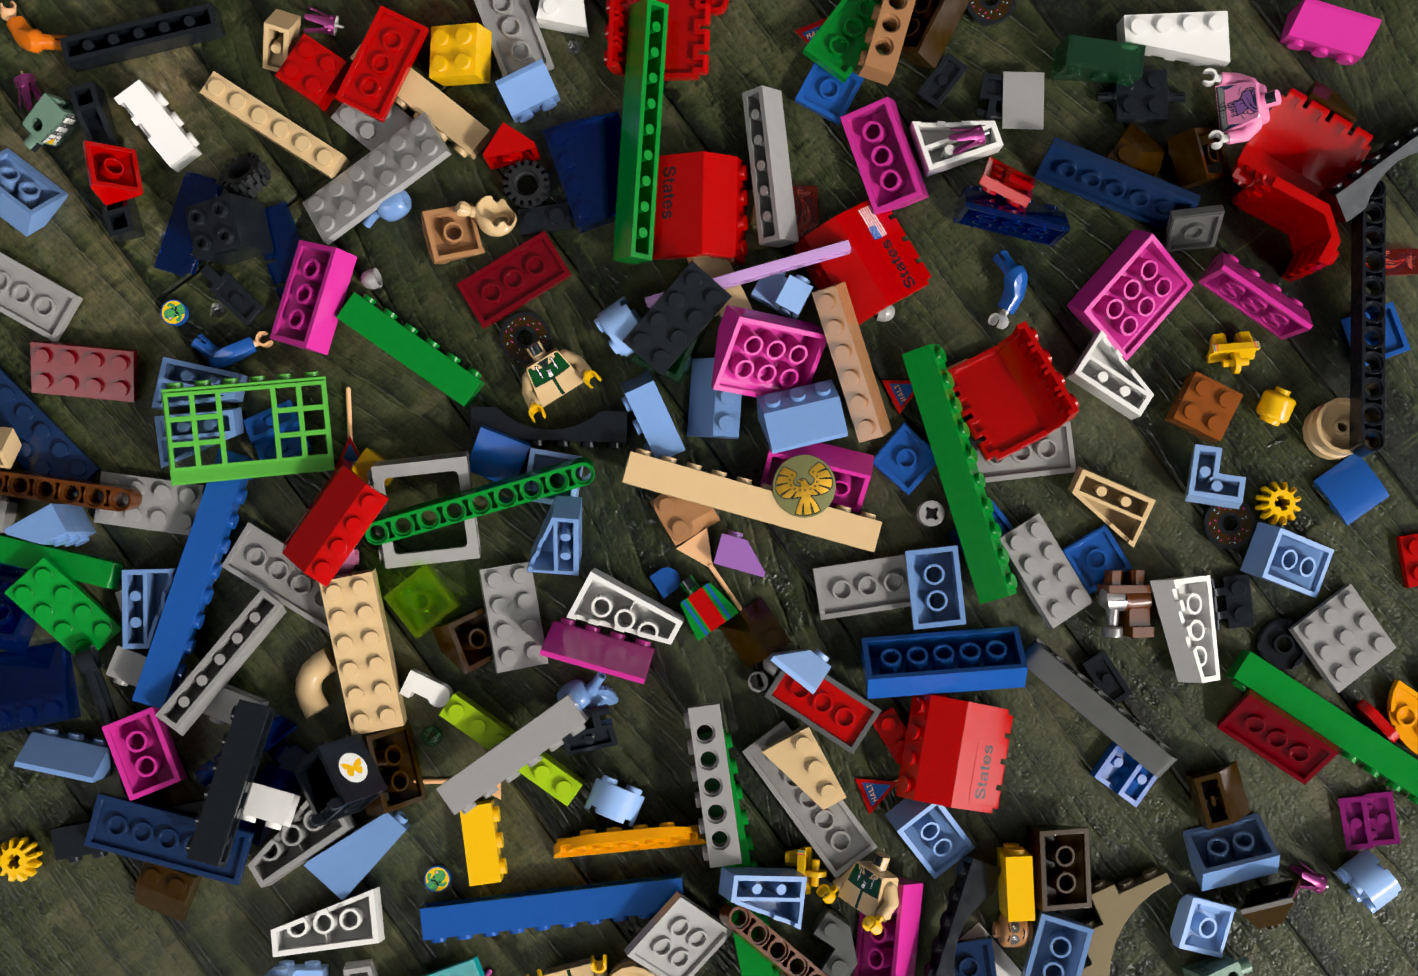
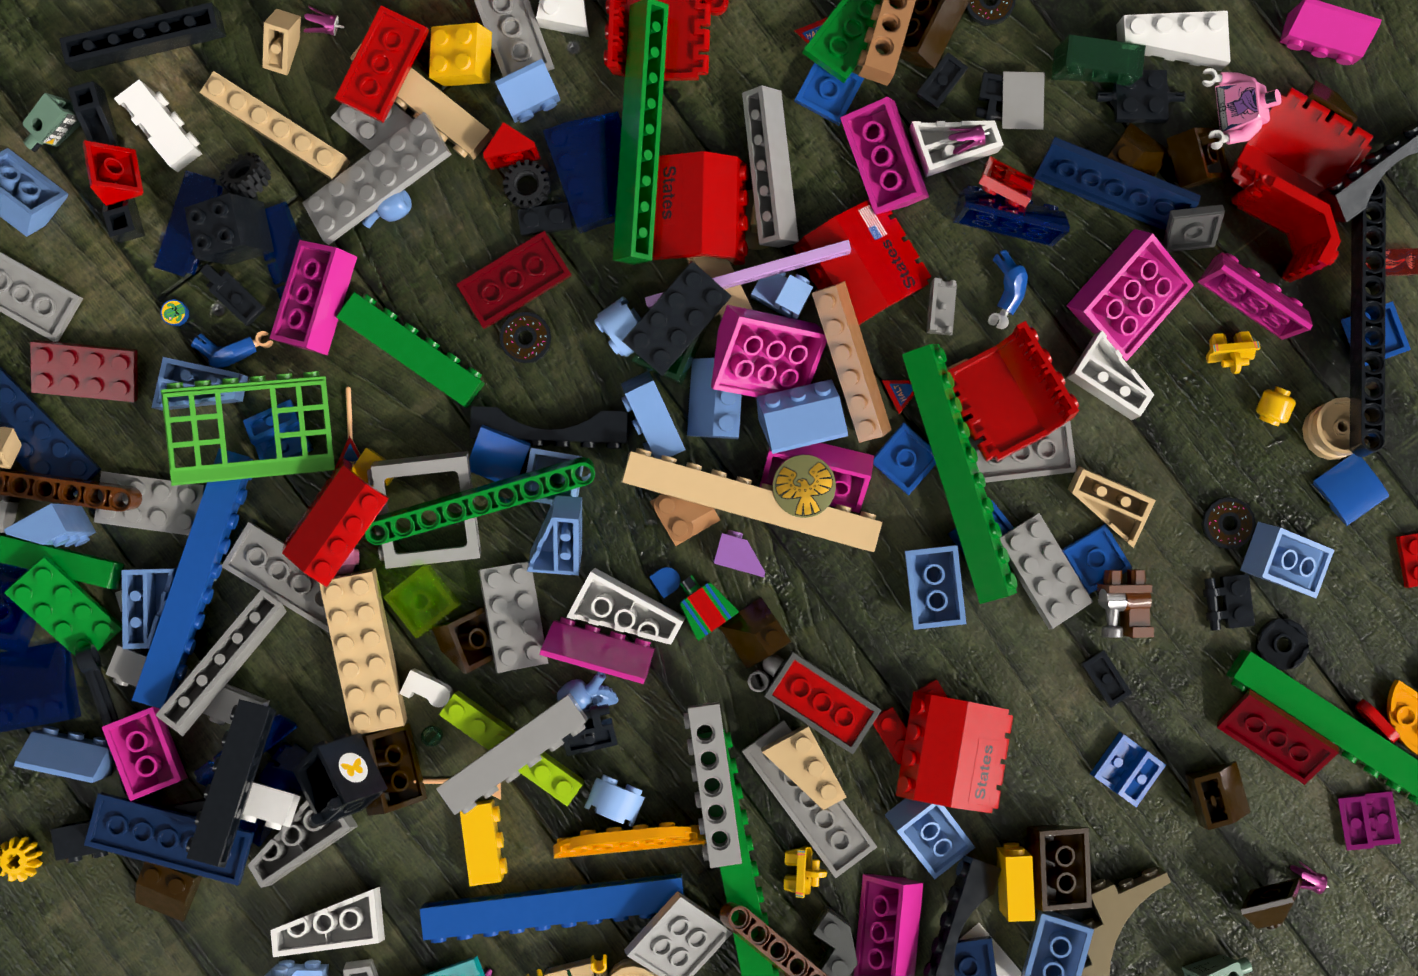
(24, 35): orange arm -> none
(25, 83): flat silver piece -> none
(206, 430): medium blue wedge -> none
(310, 680): tan cylinder -> none
(313, 72): red brick -> none
(354, 856): medium blue slope -> none
(372, 279): light grey hinge -> none
(438, 878): tile -> none
(450, 235): medium nougat slope -> none
(492, 216): tan hair -> none
(552, 376): tan torso -> none
(699, 549): light nougat piece -> none
(766, 891): medium blue wedge -> none
(803, 666): light blue slope -> none
(806, 209): clear red tile -> none
(862, 587): light grey plate -> none
(867, 889): tan torso -> none
(874, 791): piece -> none
(886, 314): light grey hinge -> none
(925, 513): light grey wheel -> none
(941, 307): none -> light grey hinge
(943, 662): blue brick -> none
(1012, 933): medium nougat head -> none
(1099, 708): dark grey beam -> none
(1189, 626): white wedge -> none
(1201, 925): light blue slope -> none
(1204, 407): dark orange brick -> none
(1209, 486): light blue brick -> none
(1231, 853): medium blue slope -> none
(1274, 493): yellow gear -> none
(1342, 638): light grey plate -> none
(1368, 881): light blue brick -> none

